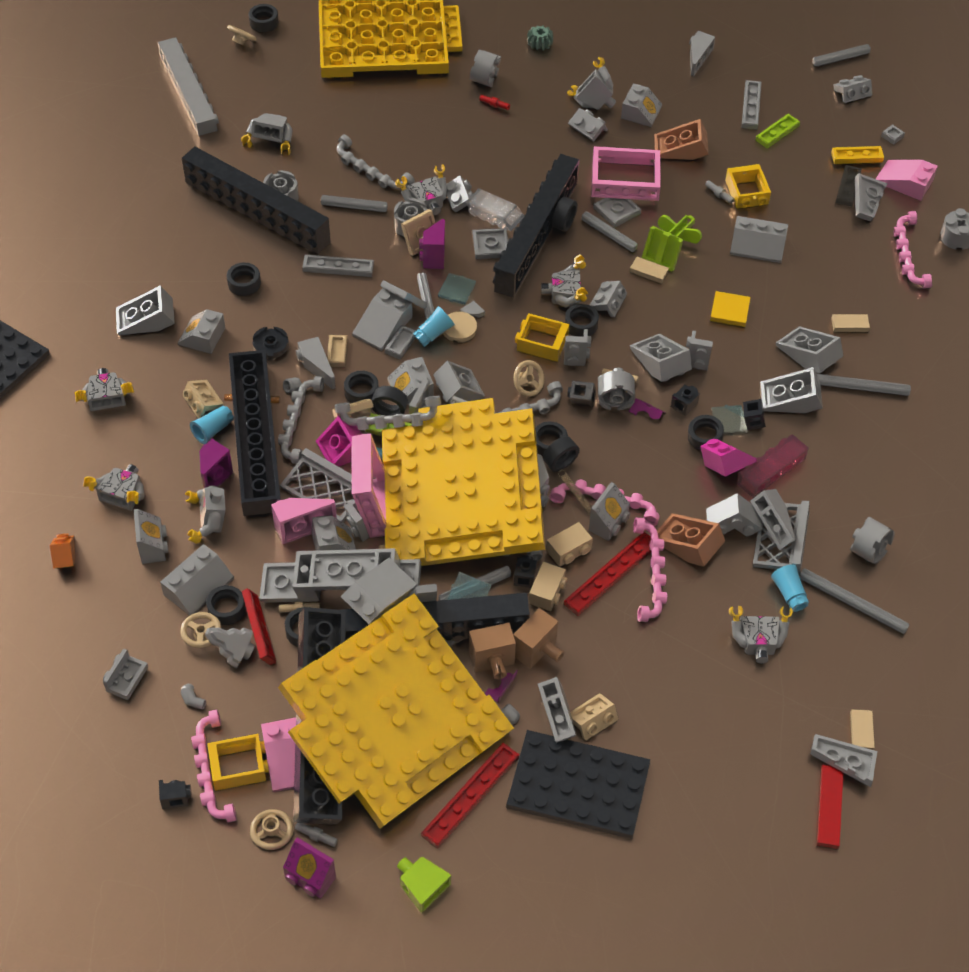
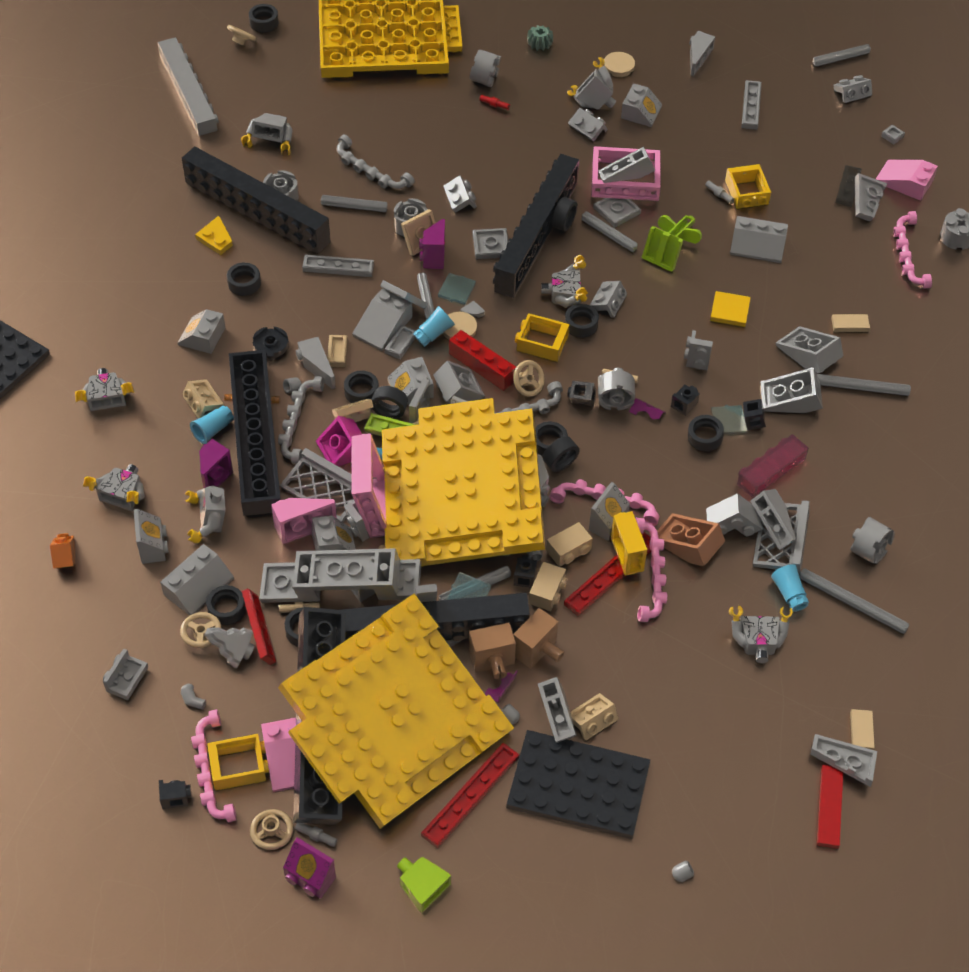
(145, 313): light grey slope -> none
(215, 236): none -> yellow wing
(379, 590): light grey slope -> none
(381, 421): light grey bar -> none
(430, 191): light grey torso -> none
(482, 360): none -> red brick
(494, 210): clear brick -> none
(571, 486): tan piece -> none
(576, 349): light grey bracket -> none
(619, 64): none -> tan tile
(628, 543): none -> yellow window
(629, 167): none -> light grey slope
(649, 270): tan tile -> none
(662, 357): light grey slope -> none
(682, 871): none -> light grey piece
(683, 142): nougat slope -> none
(724, 457): dark pink slope -> none
(777, 131): lime tile -> none
(850, 155): yellow plate -> none

